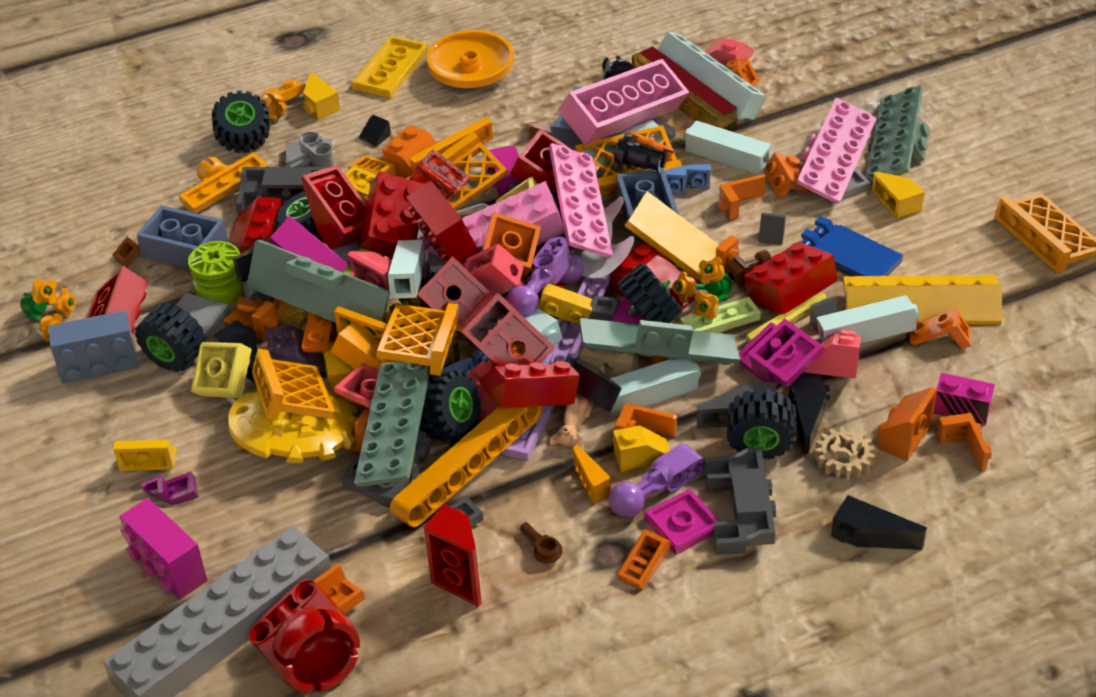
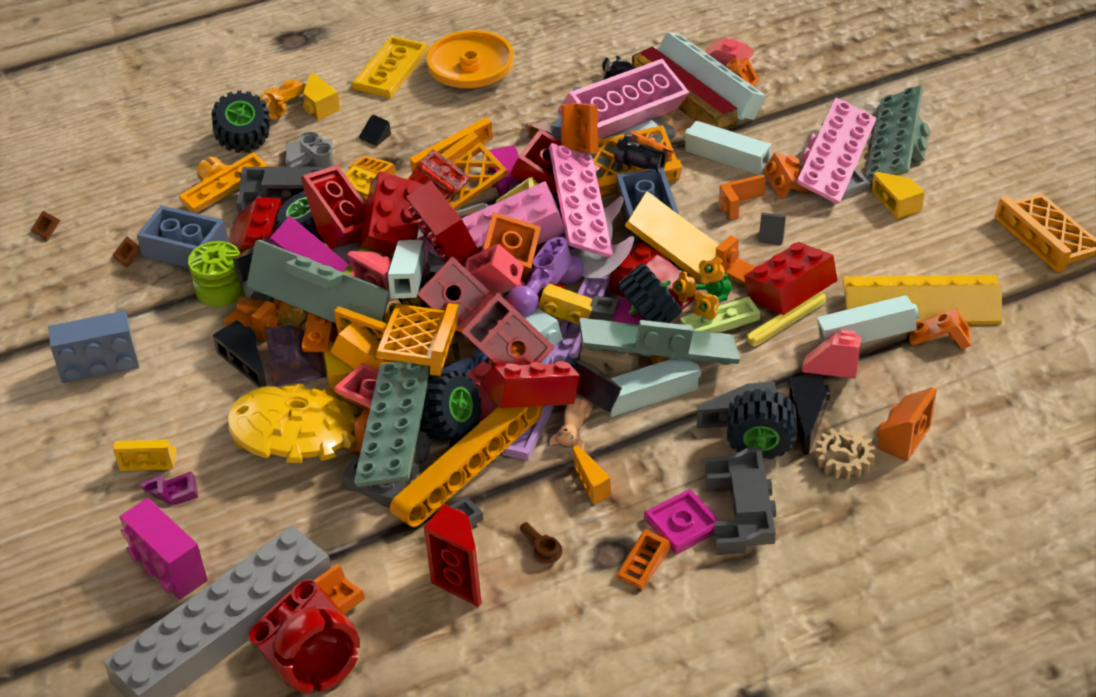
(42, 295): light orange plant -> none
(45, 225): none -> dark orange slope
(120, 293): slope -> none
(170, 337): black wheel -> none
(205, 311): light grey tile -> none
(221, 370): light yellow brick -> none
(290, 382): light orange fence -> none
(404, 146): orange slope -> none
(580, 127): none -> orange bracket
(637, 447): yellow slope -> none
(651, 419): orange bracket -> none
(667, 472): medium lavender beam -> none
(688, 177): medium blue slope -> none
(737, 268): reddish brown leg -> none
(780, 353): dark pink bracket -> none
(822, 308): dark grey slope -> none
(852, 251): blue tile -> none
(875, 528): black slope -> none
(963, 395): dark pink brick -> none
(963, 427): orange bracket -> none

